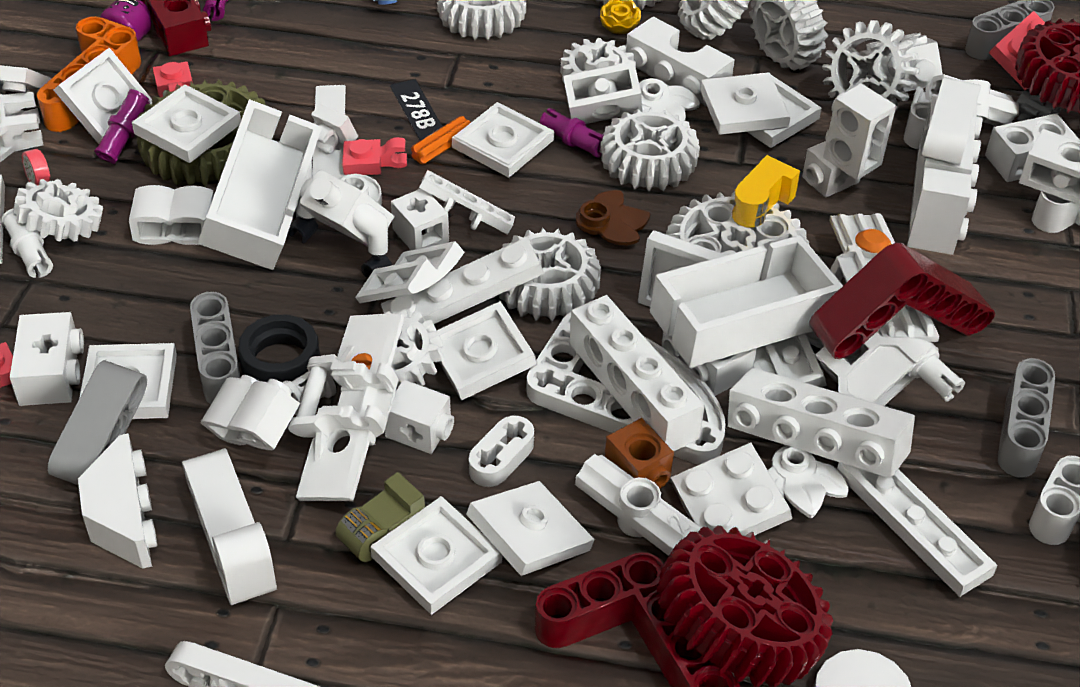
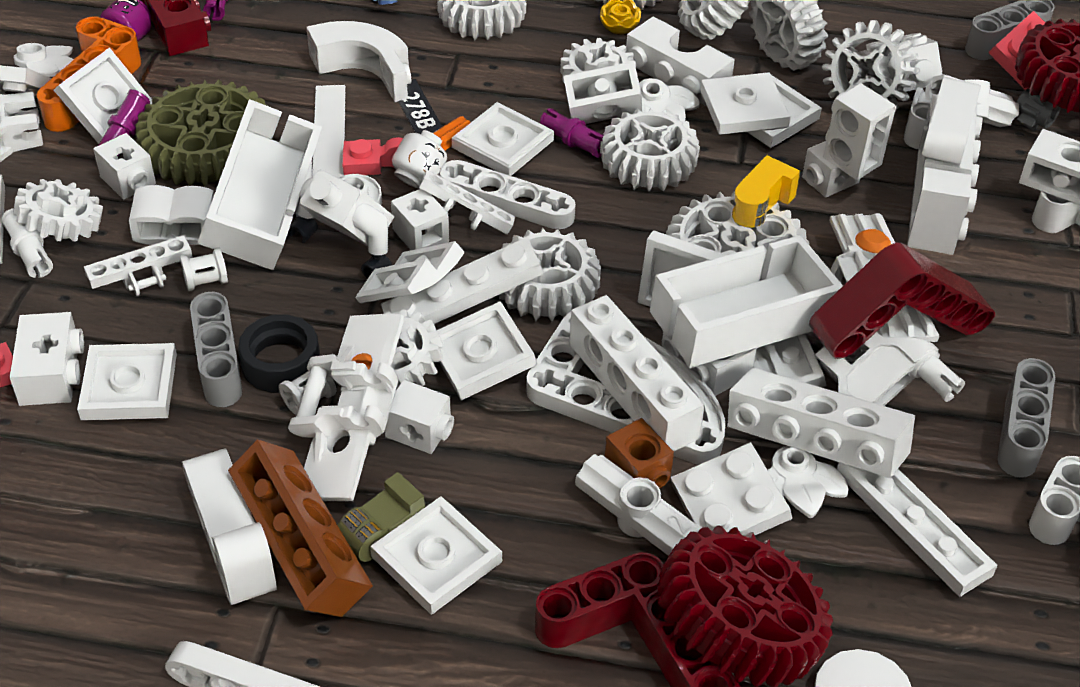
(35, 166): coral tile -> none
(43, 59): none -> white plate
(97, 419): light grey beam -> none
(115, 270): none -> white piece
(116, 503): white slope -> none
(126, 173): none -> white brick
(170, 75): coral plate -> none
(186, 123): white plate -> none
(214, 260): none -> white bush
(251, 412): white brick -> none
(300, 529): none -> dark orange brick
(335, 128): white tile -> none
(363, 47): none -> white arch
(417, 155): none -> white head
(495, 446): white beam -> none
(530, 527): white plate -> none
(547, 208): none -> white beam
(612, 219): reddish brown plate -> none
(1013, 141): white brick -> none

